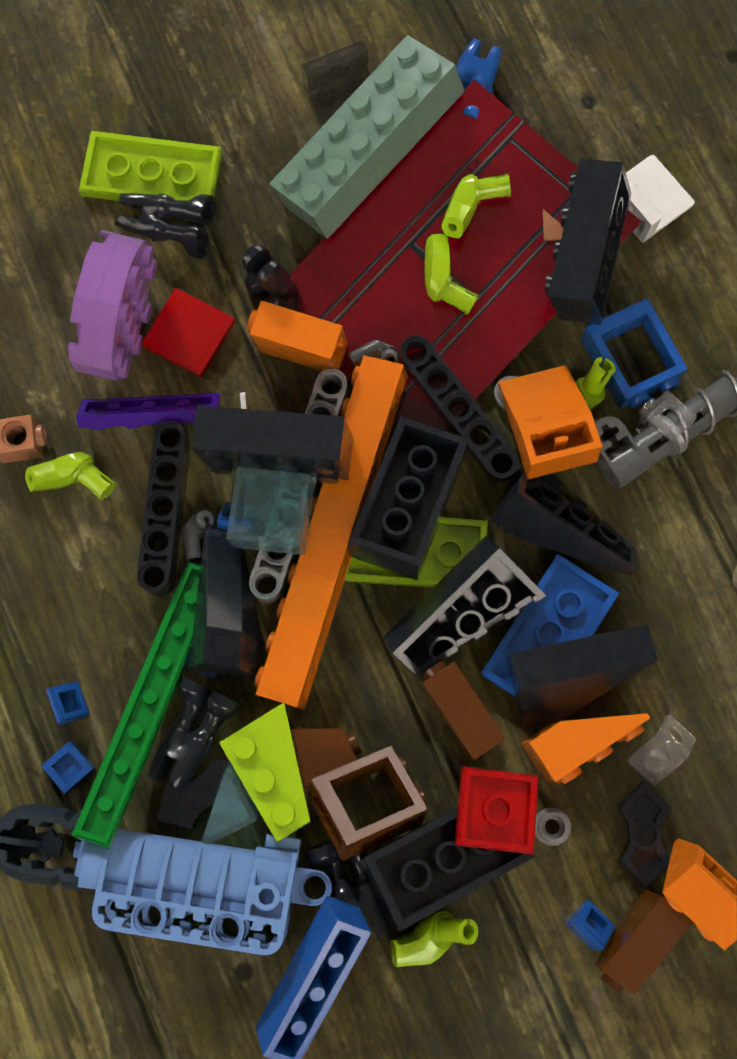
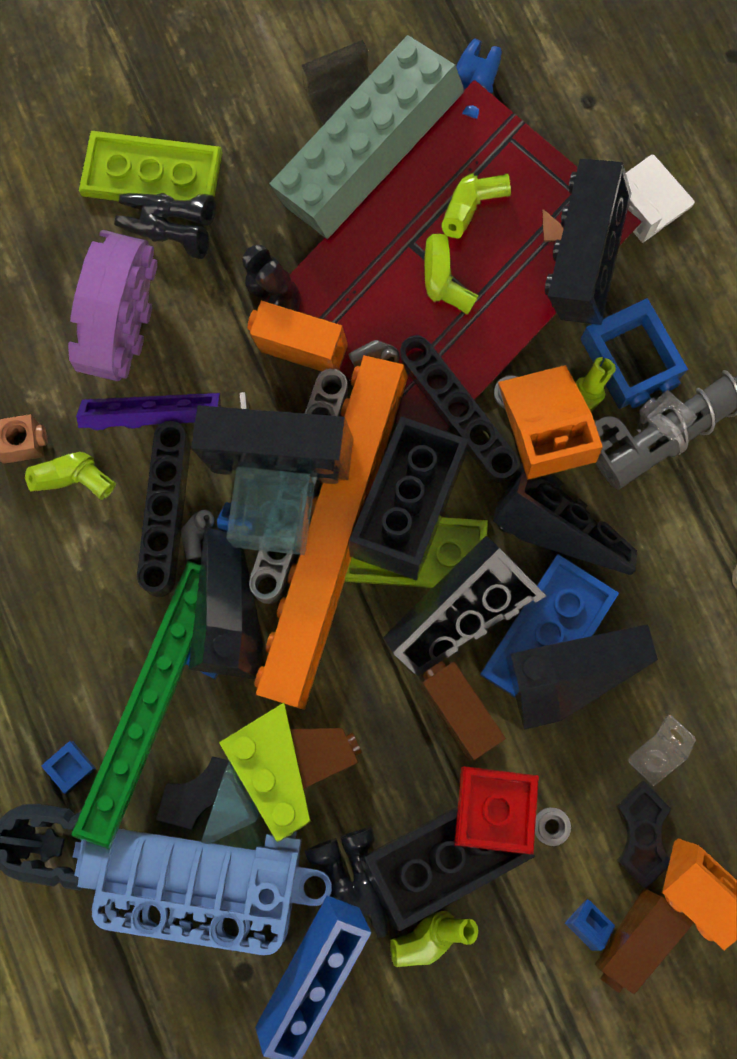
(67, 703): blue slope -> none
(179, 739): black piece -> none
(188, 333): red tile -> none
(335, 819): reddish brown window -> none
(568, 744): orange slope -> none

